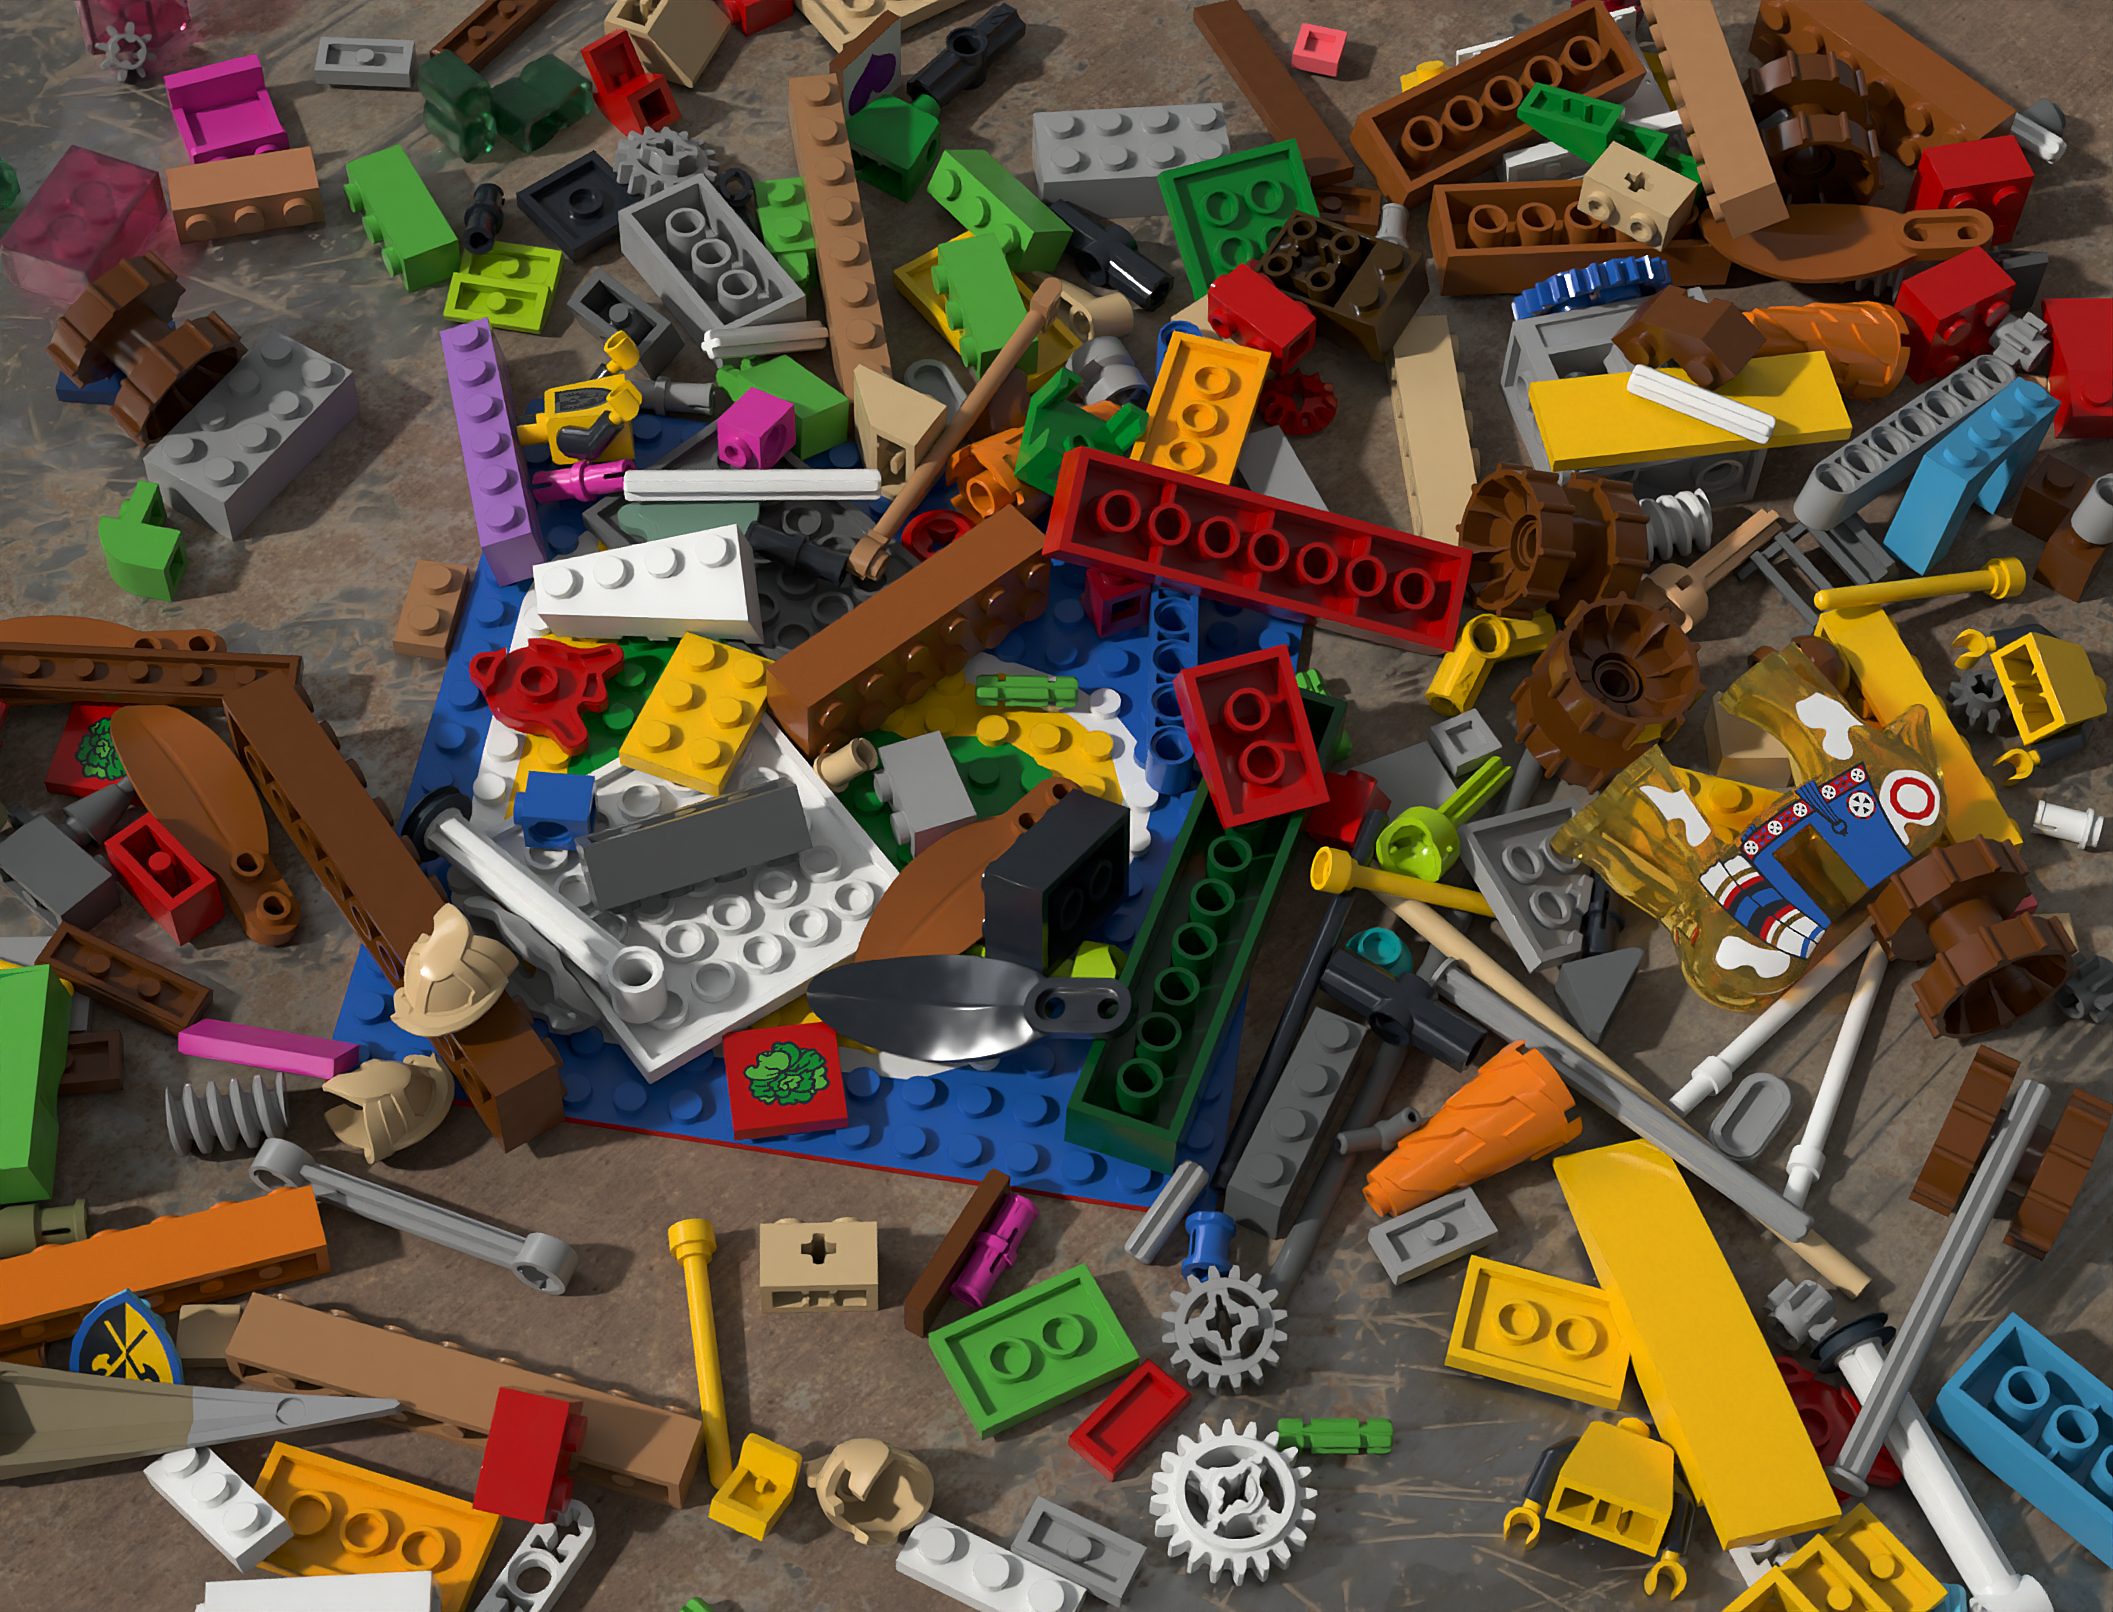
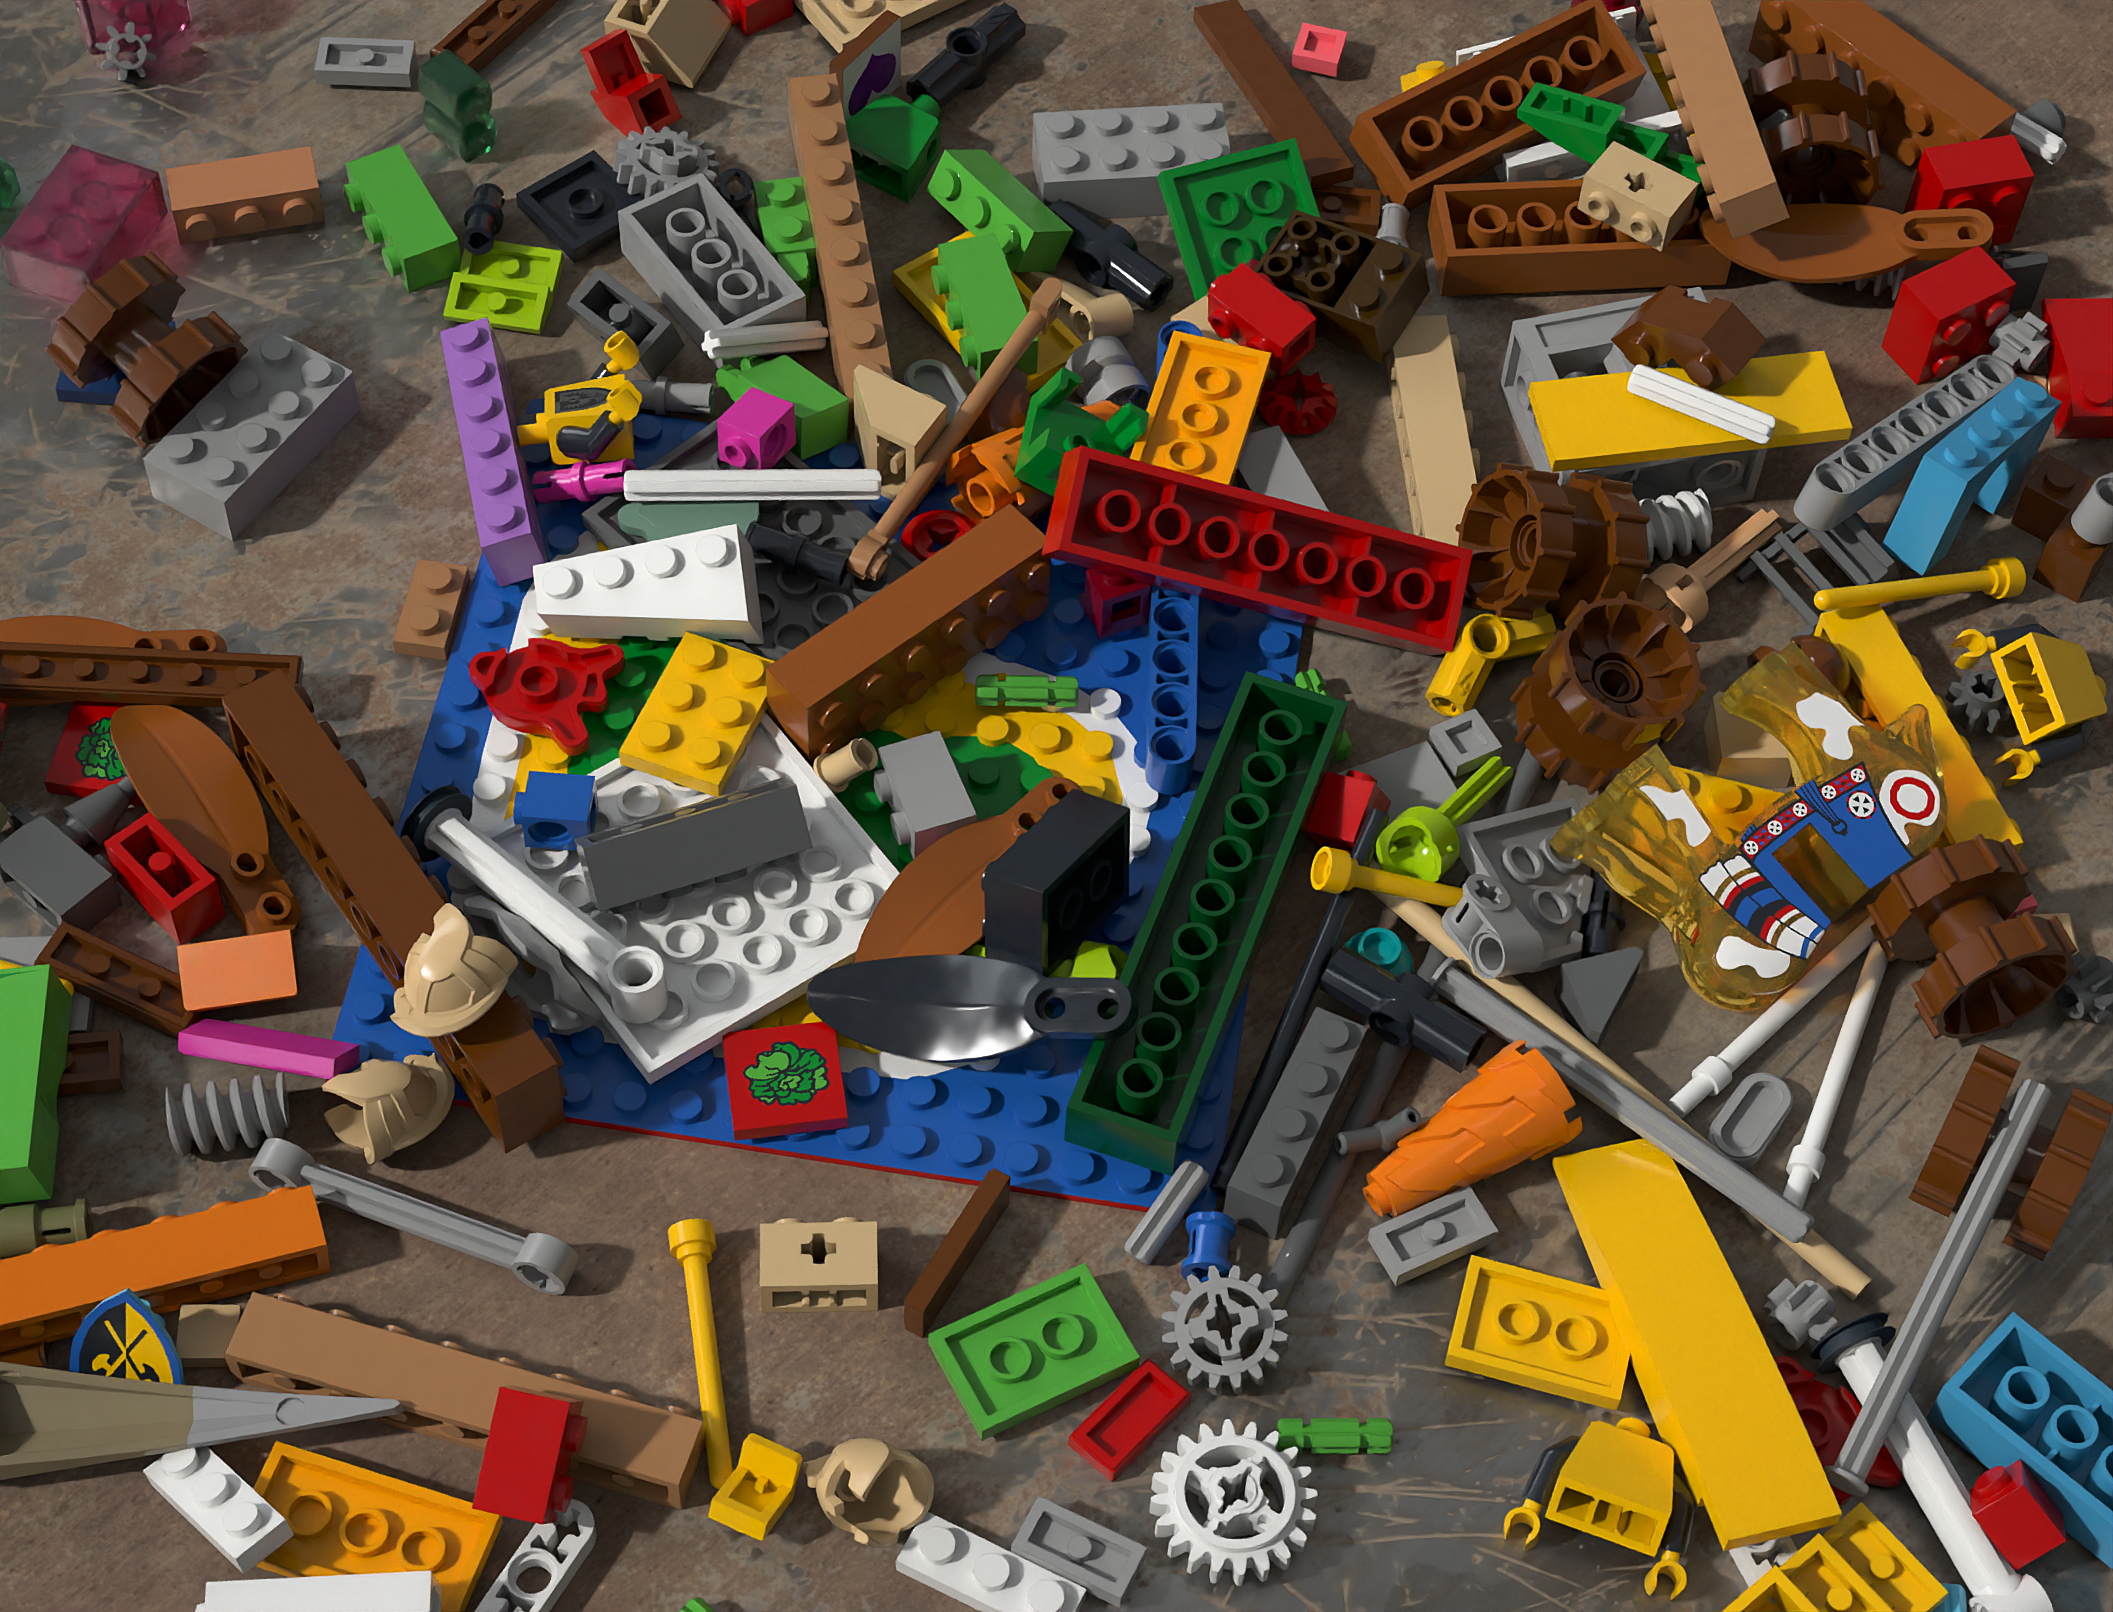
(139, 550): bright green brick -> none
(225, 111): dark pink panel -> none
(238, 971): none -> orange panel
(540, 102): clear green brick -> none
(995, 1250): dark pink pin -> none
(1251, 736): red slope -> none
(1493, 934): none -> light grey piece
(1610, 282): blue gear -> none
(1857, 338): orange cone -> none
(2016, 1513): none -> red brick
(2068, 824): white pin -> none

